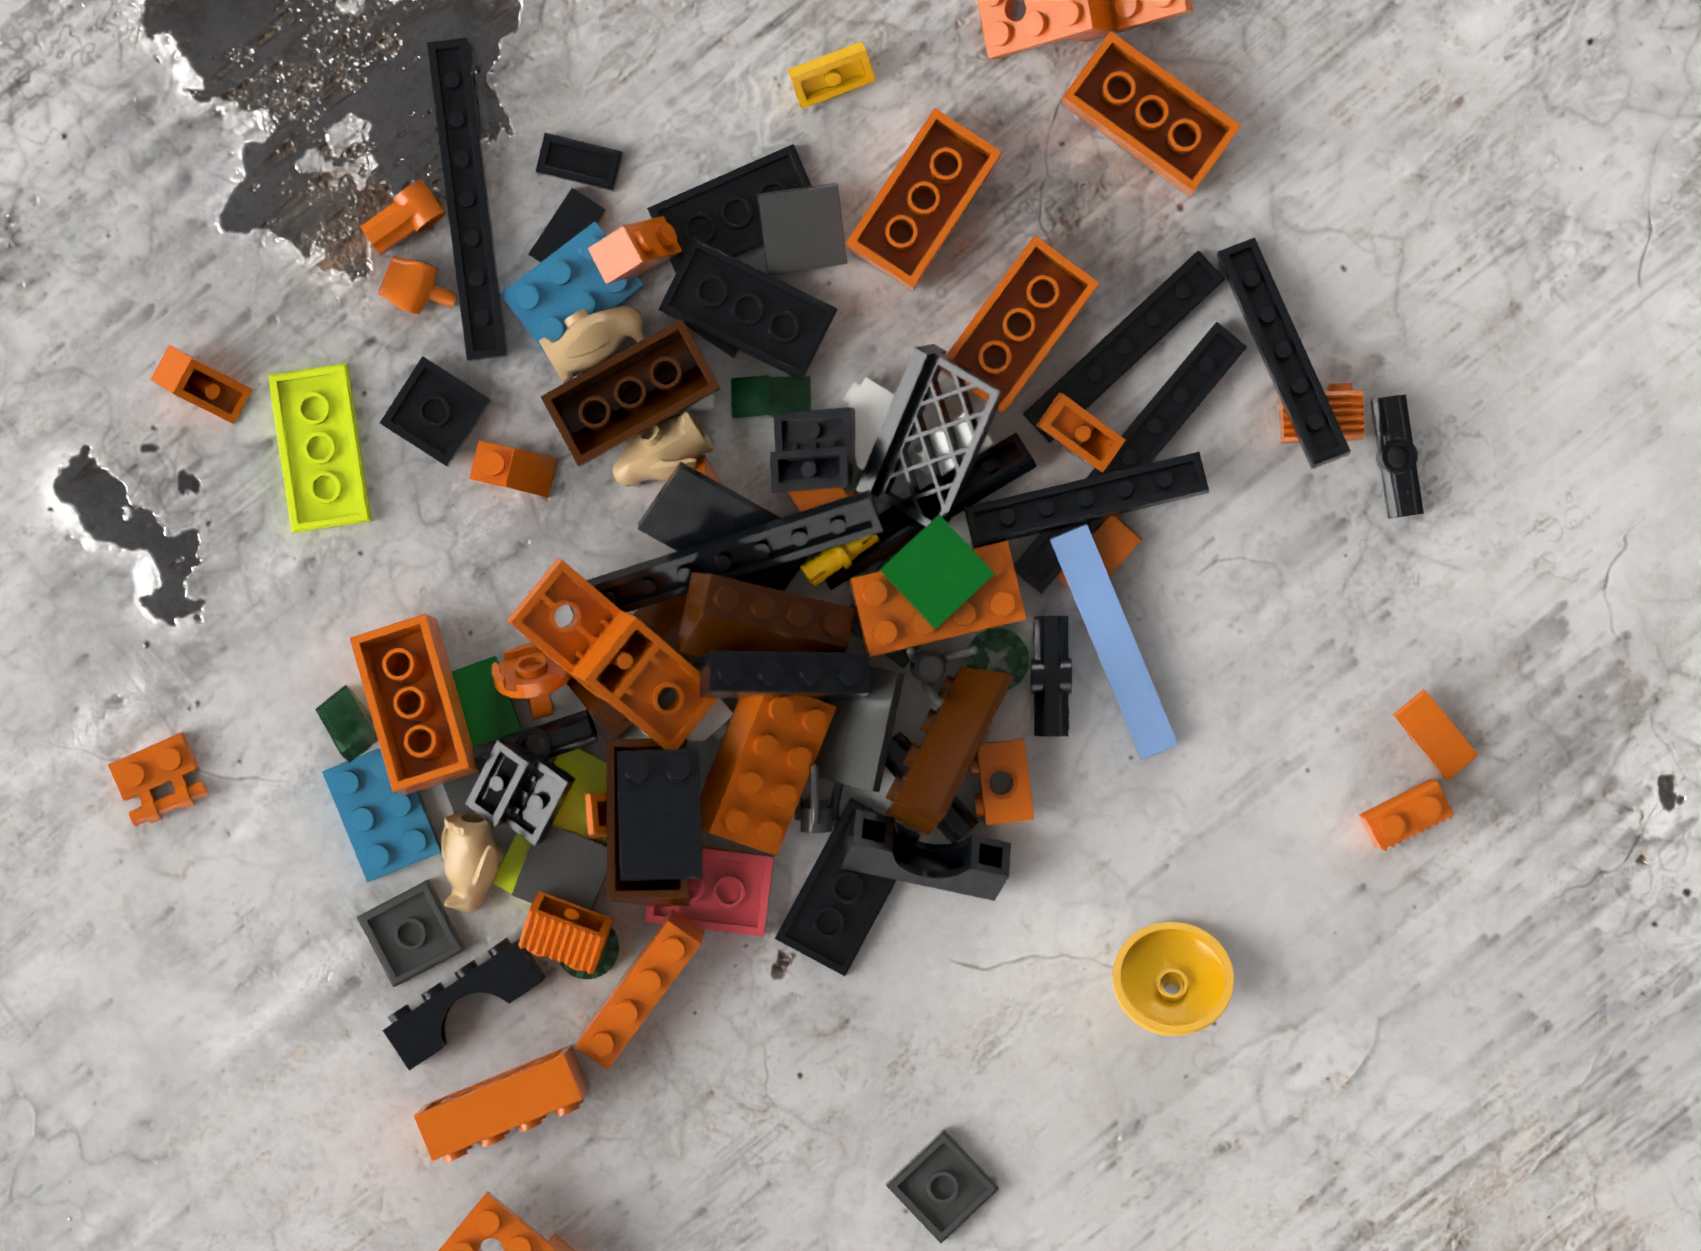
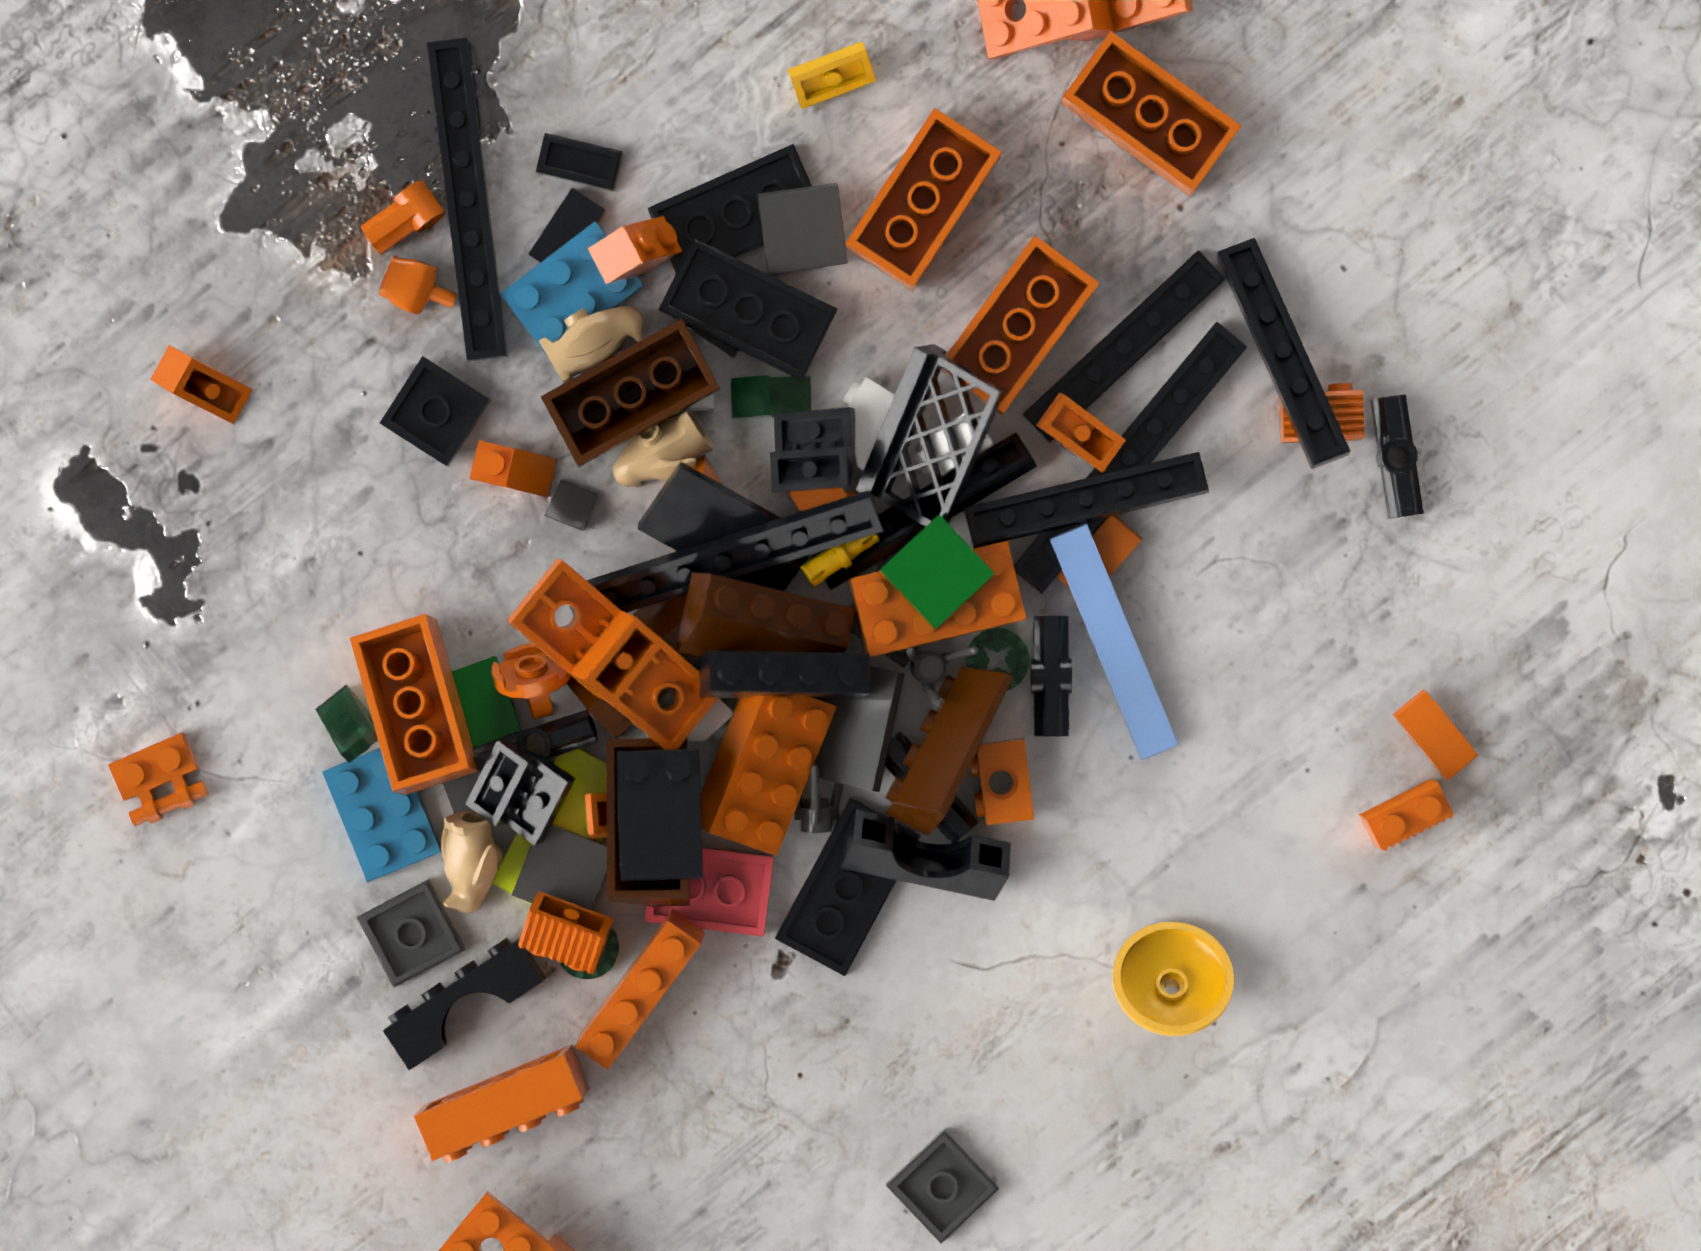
(320, 448): neon yellow tile -> none
(571, 505): none -> dark grey slope

